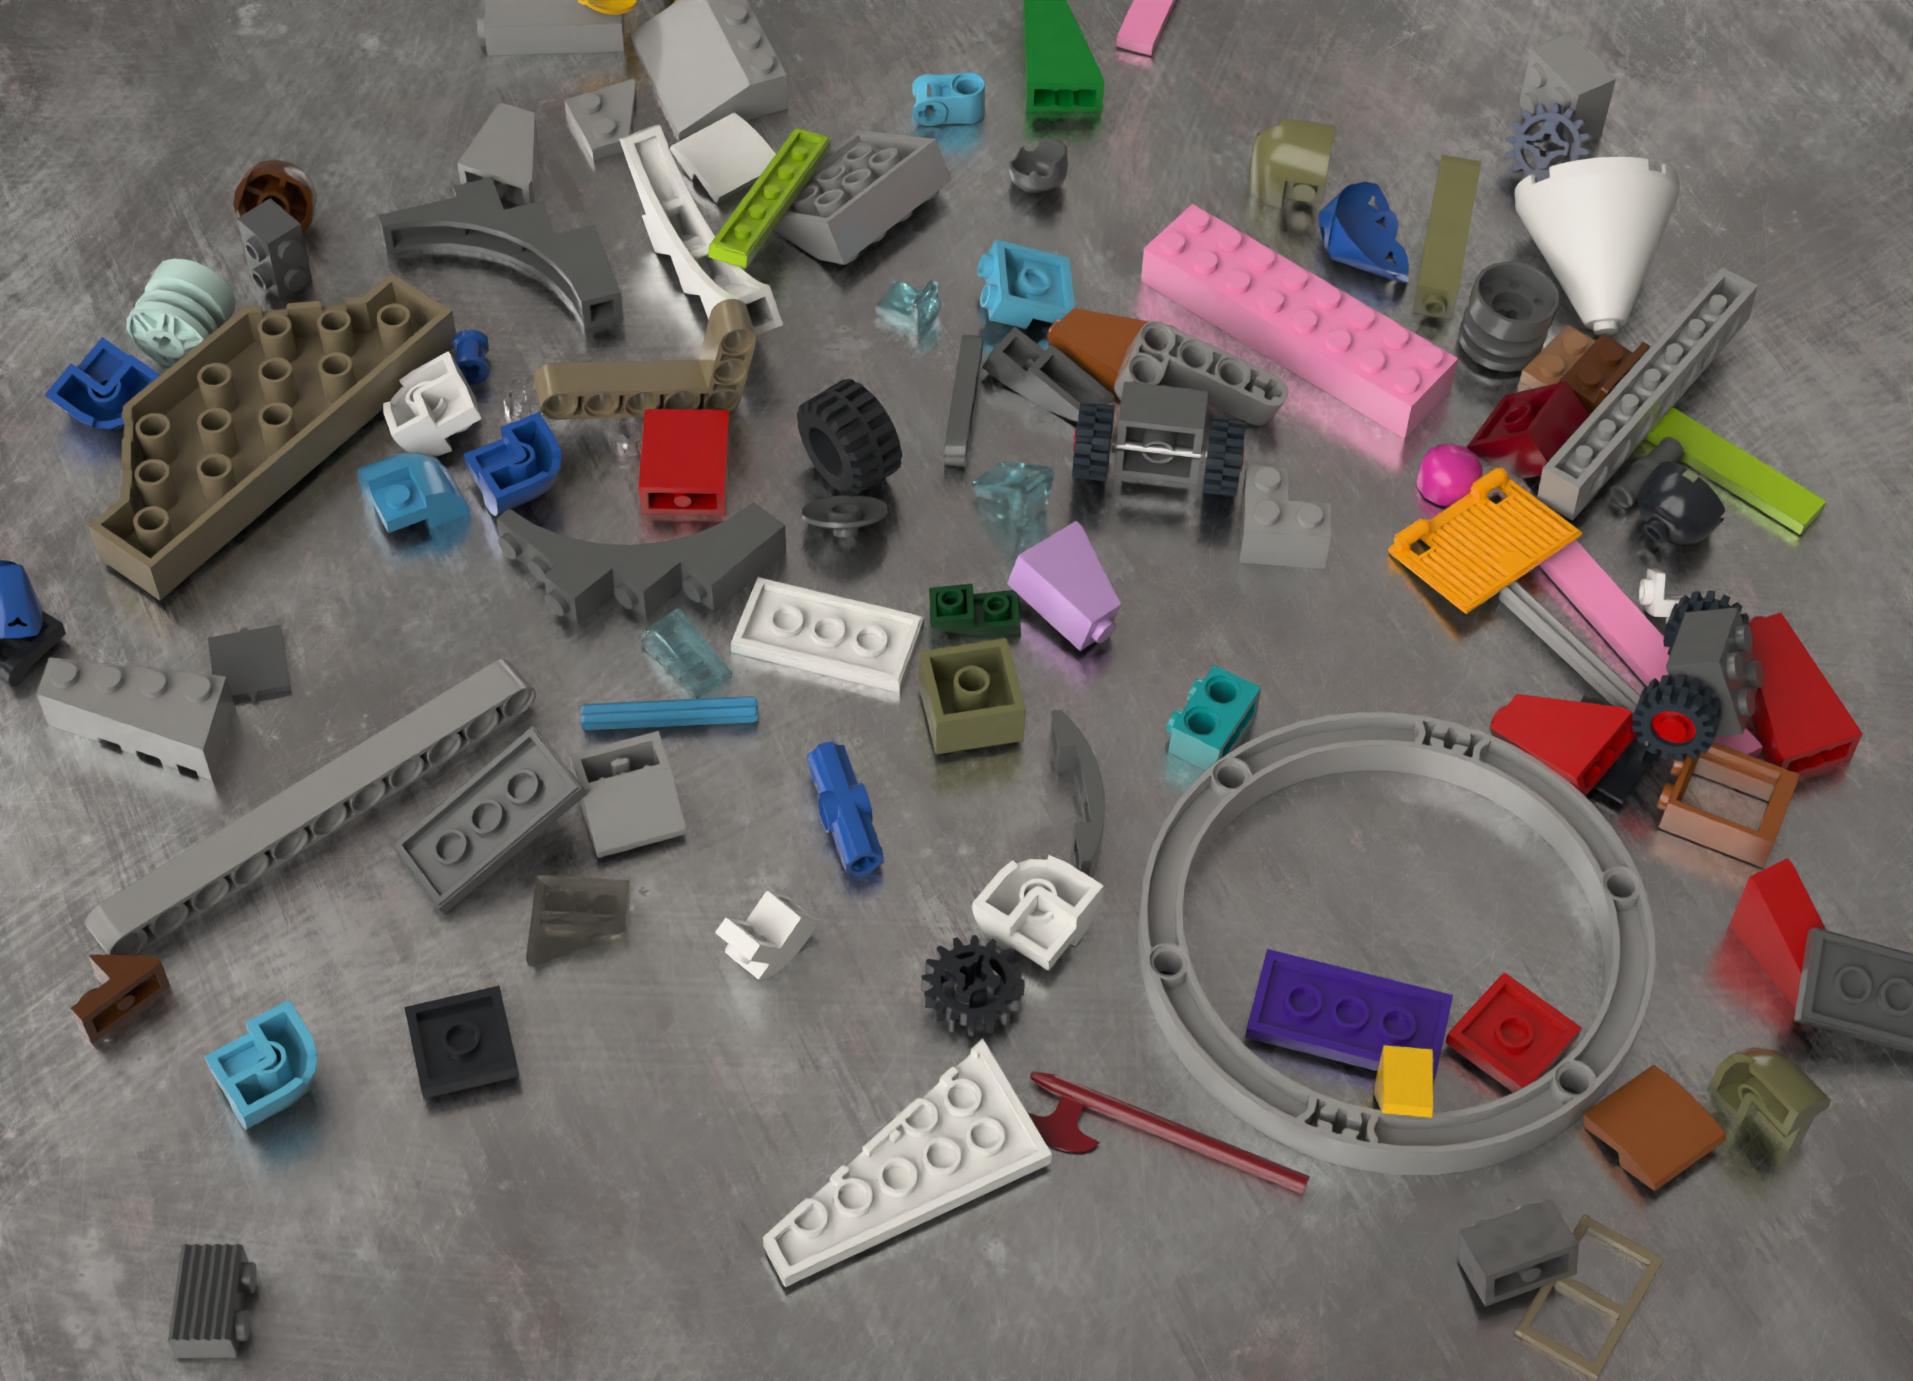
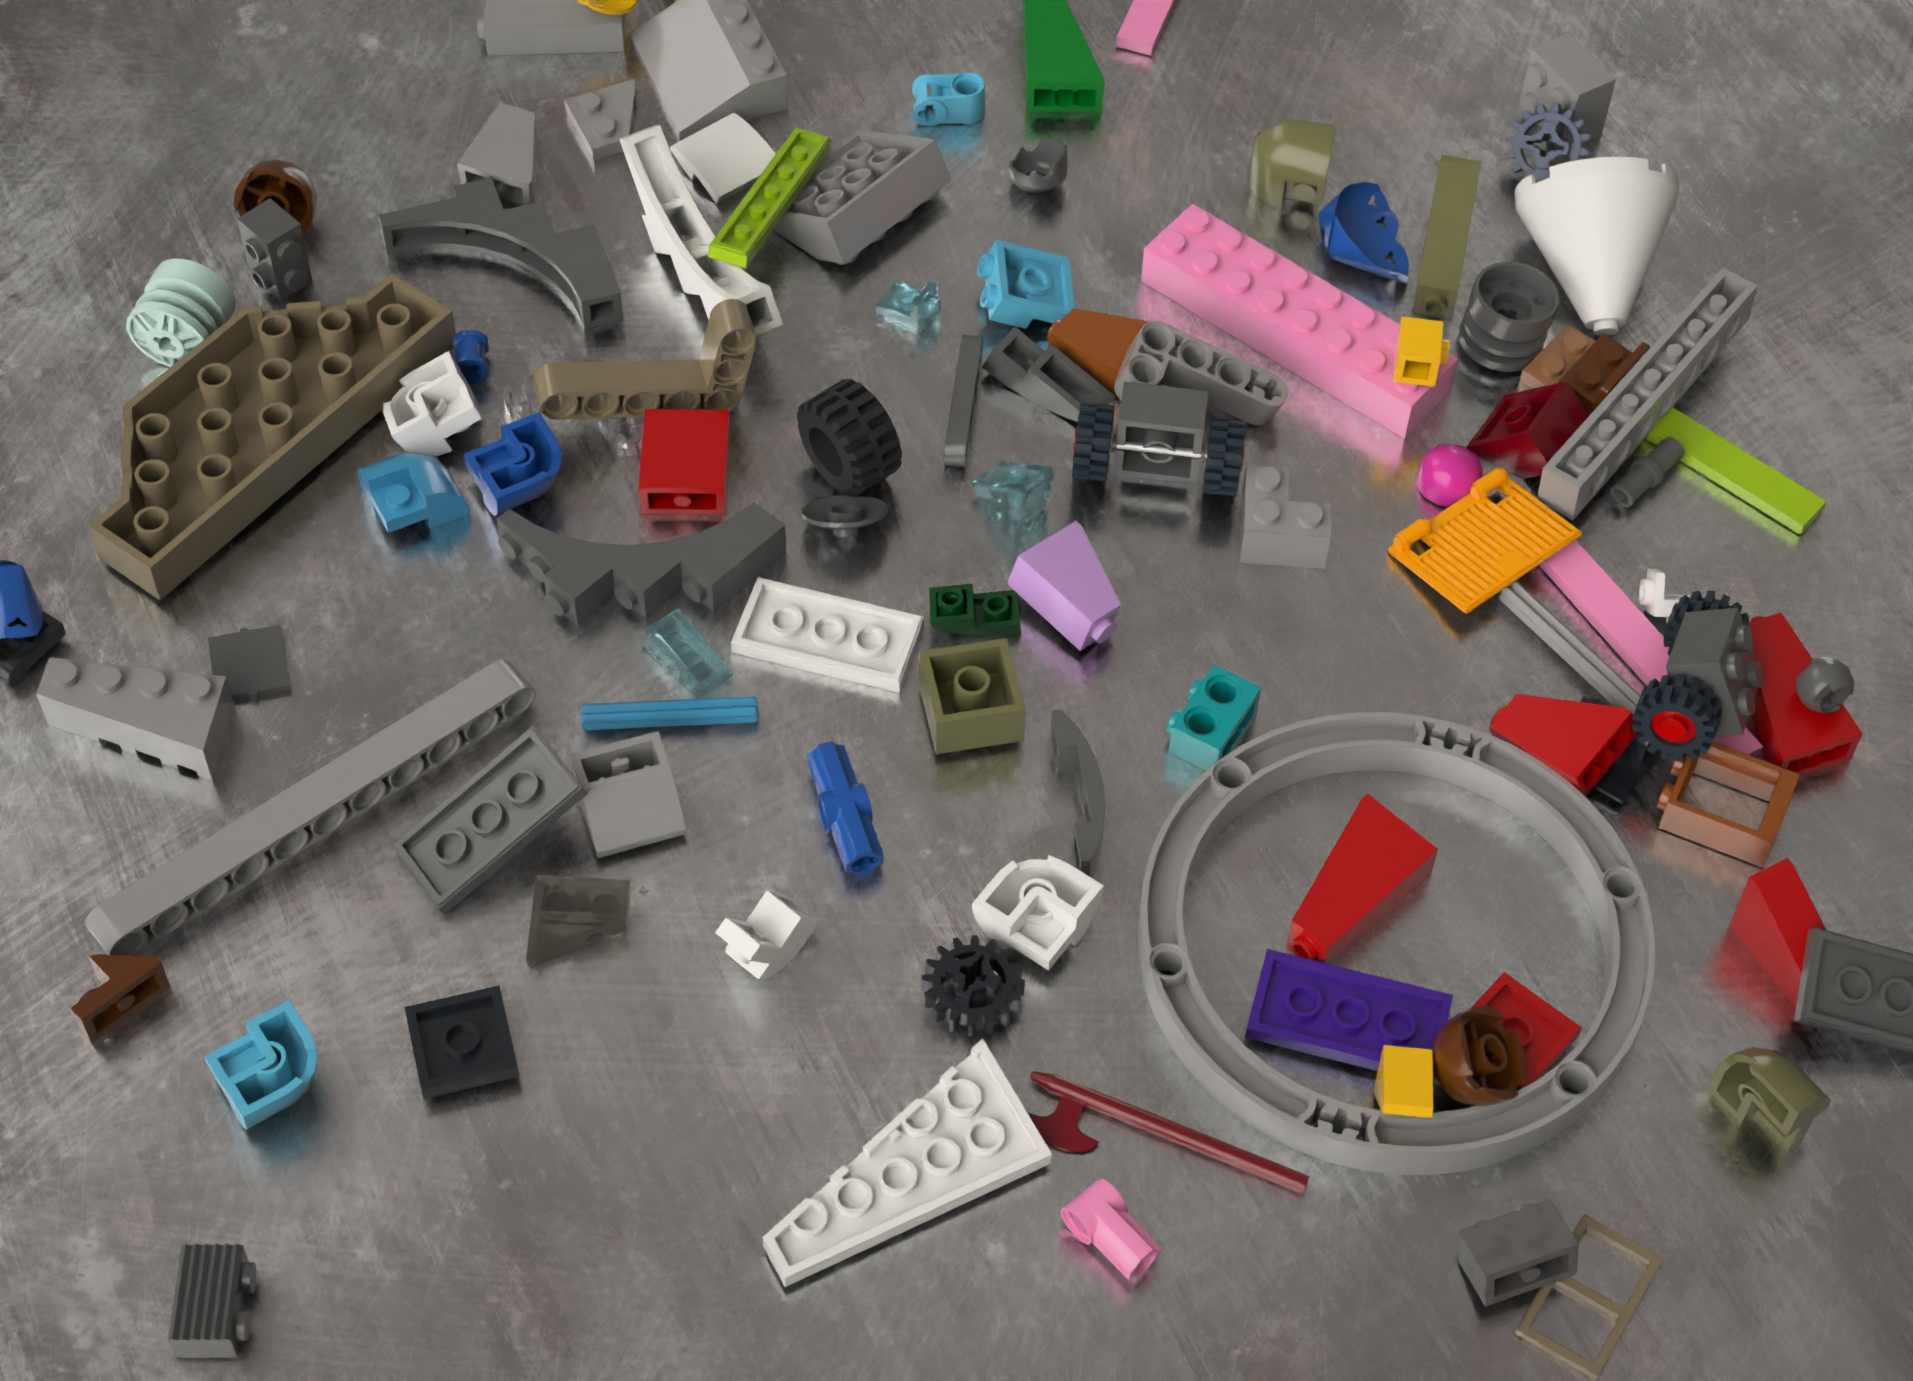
(101, 386): blue brick -> none
(1103, 1219): none -> bright pink piece
(1360, 882): none -> red slope
(1419, 351): none -> yellow brick
(1478, 1058): none -> reddish brown cylinder
(1654, 1127): dark orange slope -> none
(1677, 507): black cylinder -> none
(1824, 684): none -> dark grey piece

